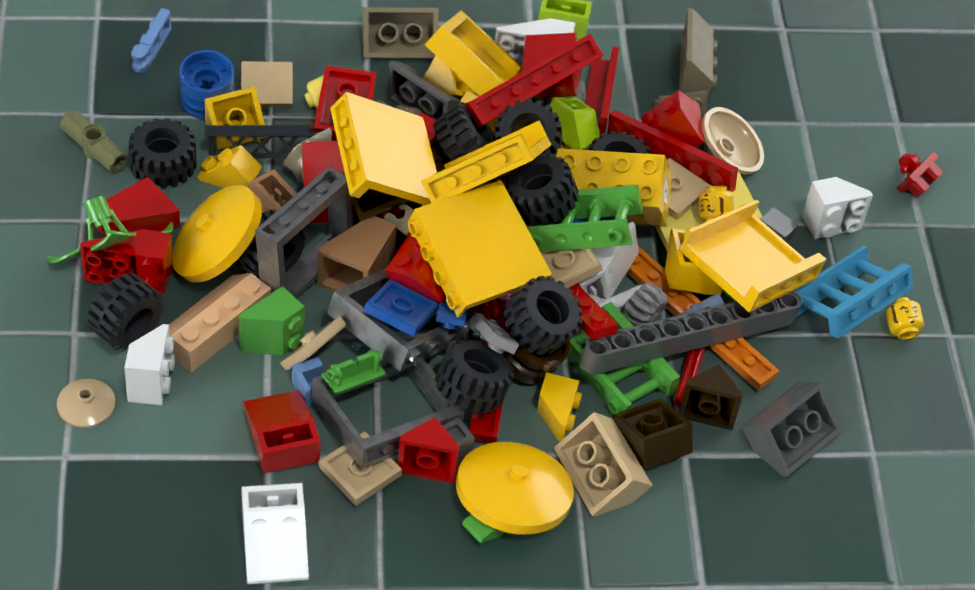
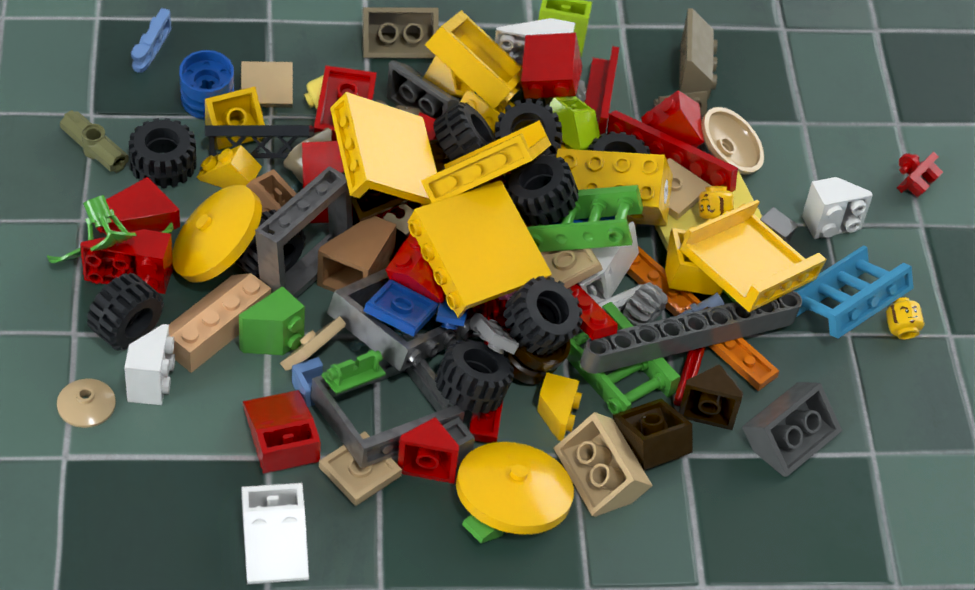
(534, 80): red plate -> none

